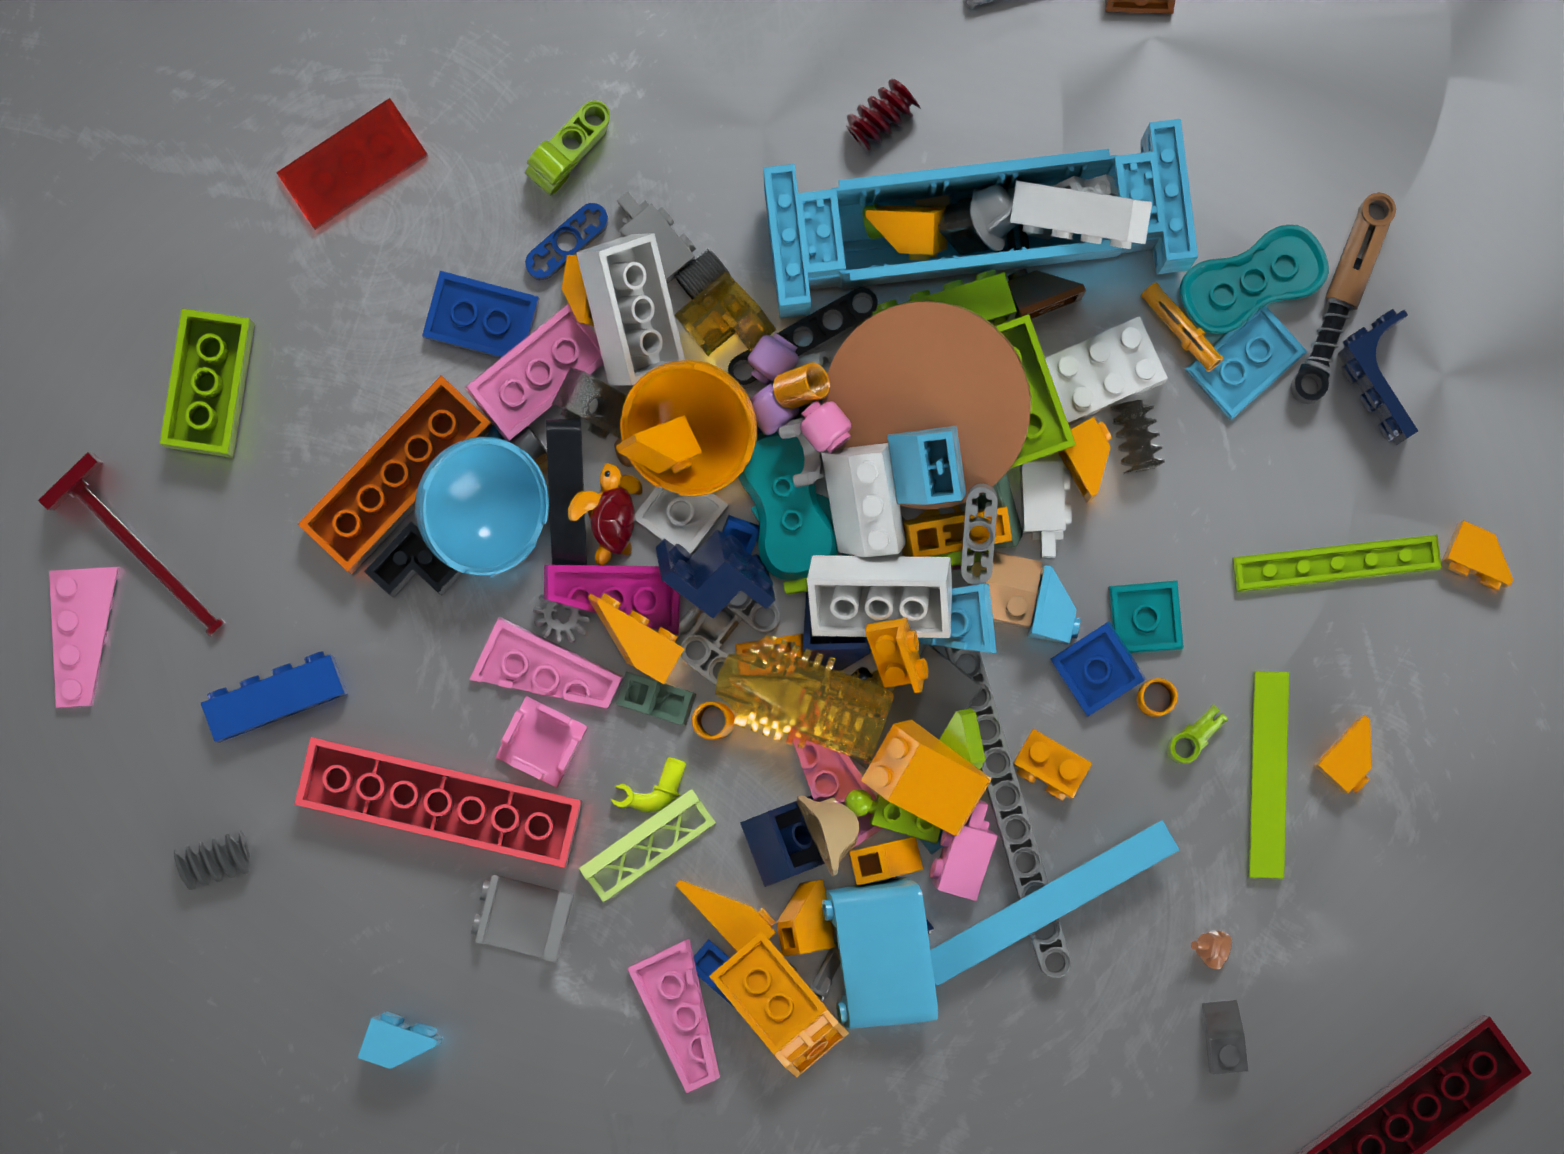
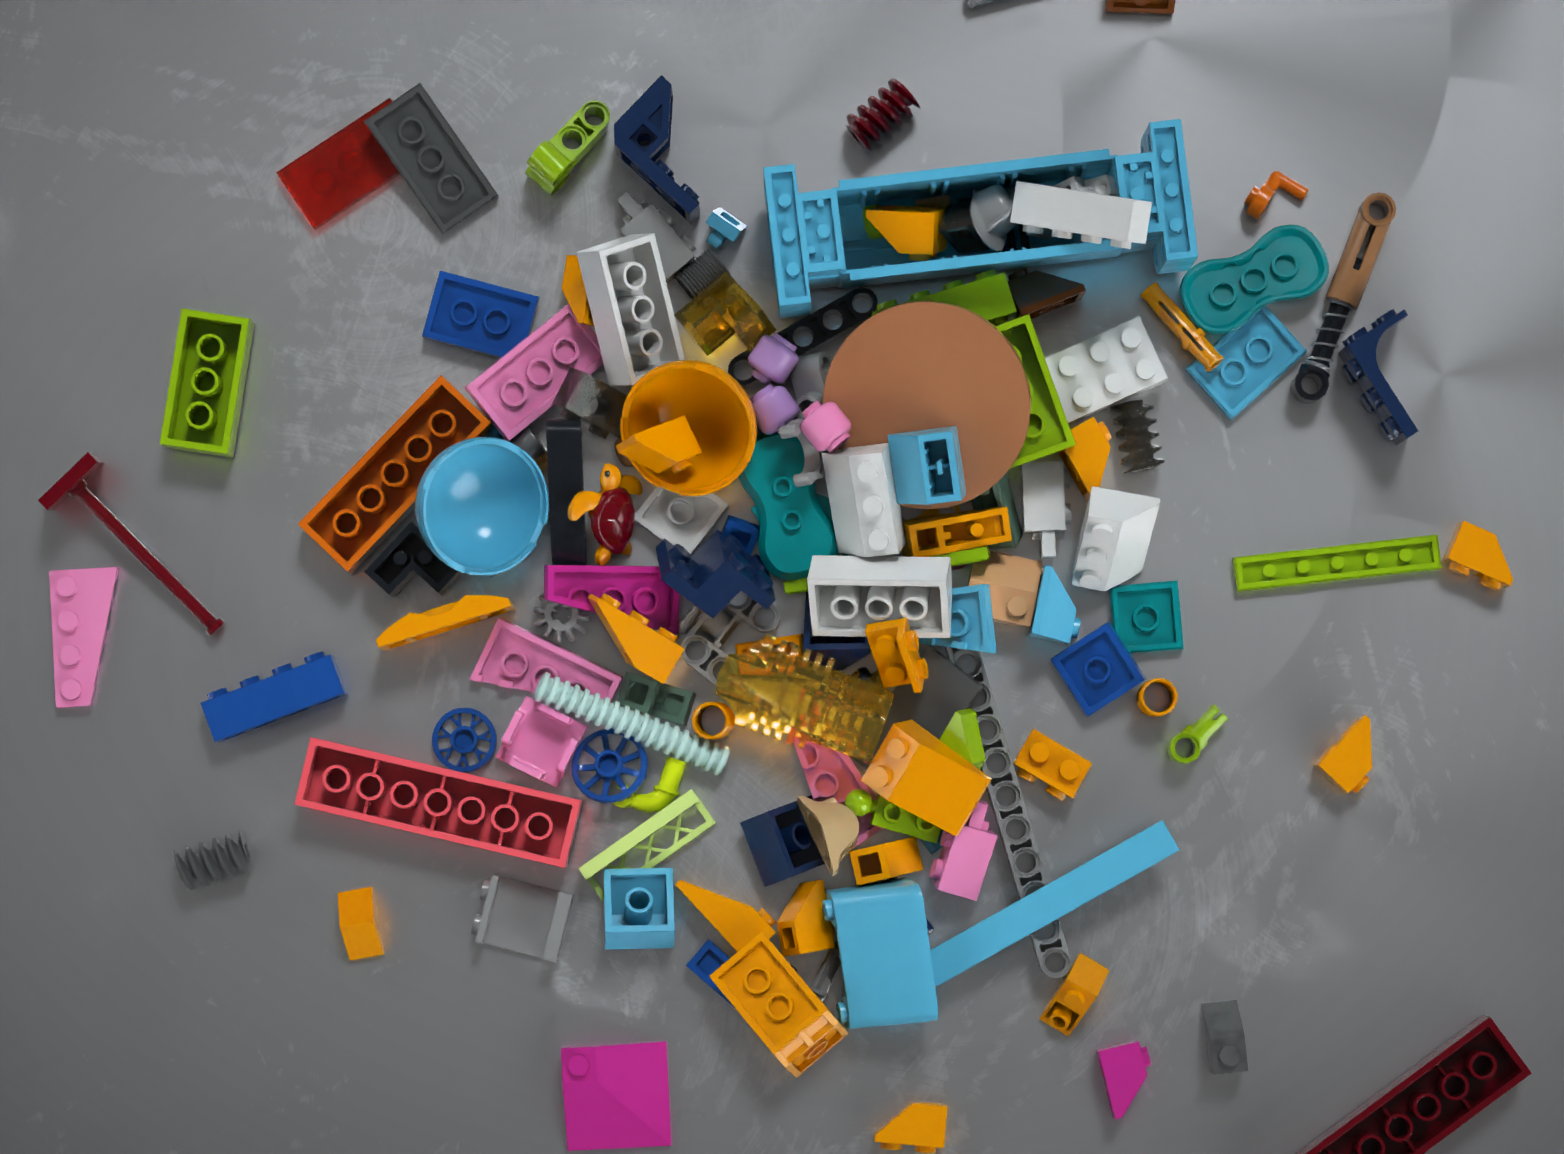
(359, 923): none -> light orange slope
(392, 1042): medium azure slope -> none
(431, 158): none -> dark grey tile
(443, 619): none -> light orange slope
(464, 739): none -> blue wheel
(579, 217): blue beam -> none
(609, 766): none -> blue wheel
(616, 1095): none -> dark pink slope
(631, 723): none -> light aqua piece
(639, 908): none -> medium azure slope
(651, 122): none -> dark blue bracket
(676, 1007): bright pink wing -> none
(724, 227): none -> medium azure tile
(801, 386): light orange piece -> none
(917, 1125): none -> light orange slope
(972, 509): light grey beam -> none
(1074, 994): none -> light orange slope
(1113, 538): none -> white slope
(1123, 1073): none -> dark pink slope
(1213, 948): nougat piece -> none
(1259, 198): none -> orange plate
(1268, 774): lime tile -> none

